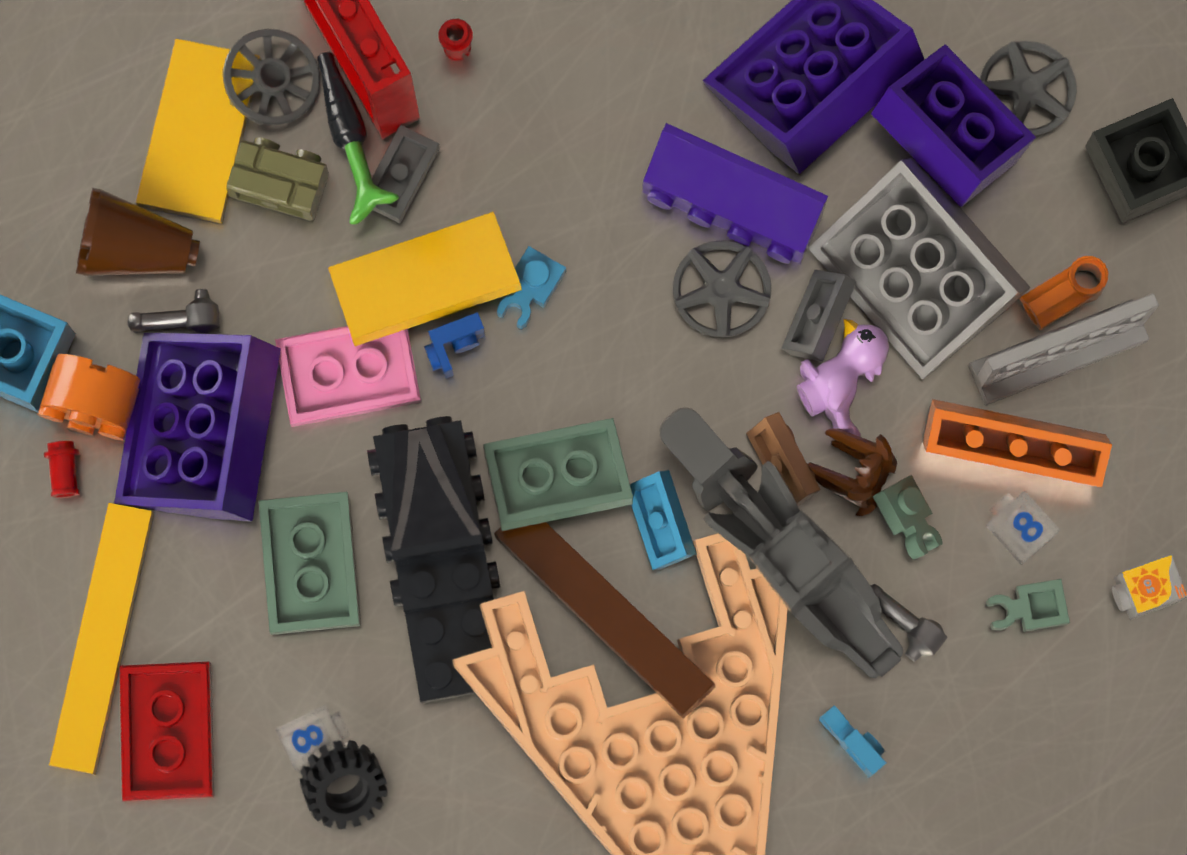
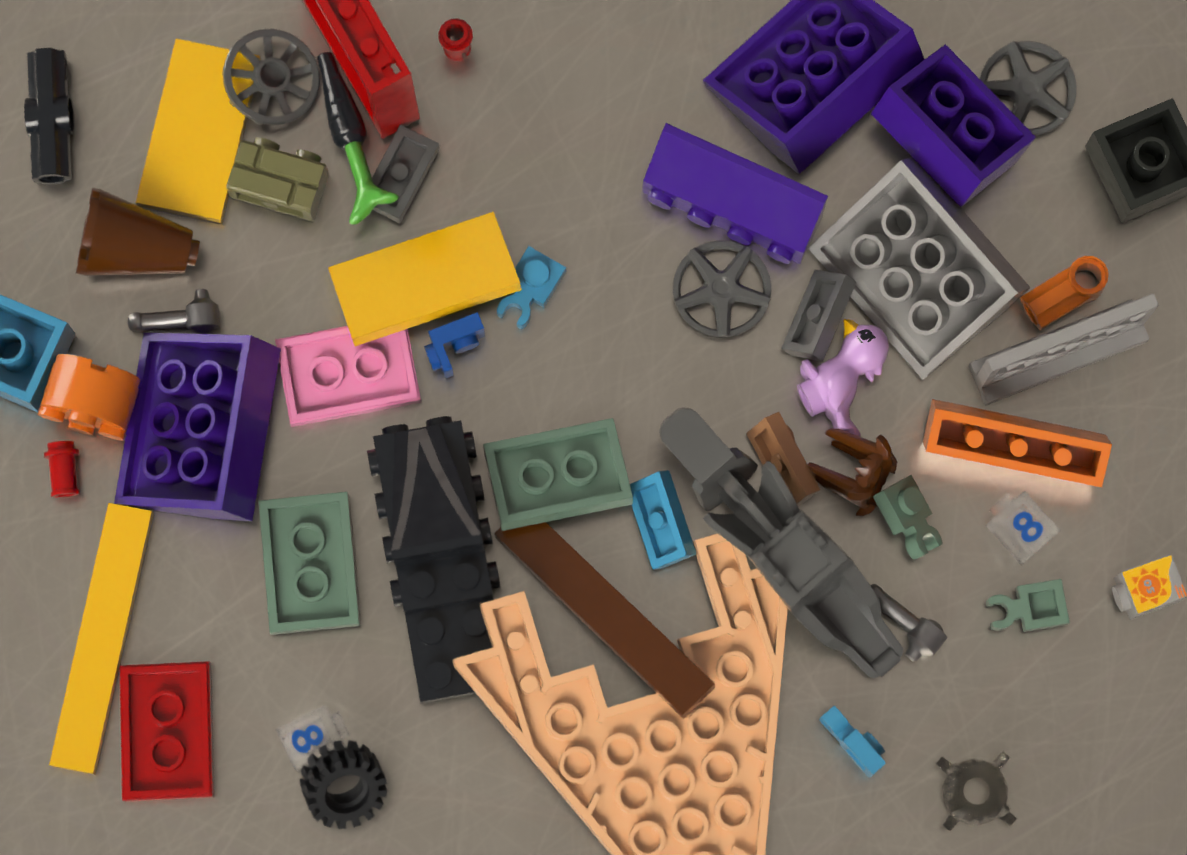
(49, 116): none -> black piece
(954, 796): none -> clear smoke piece

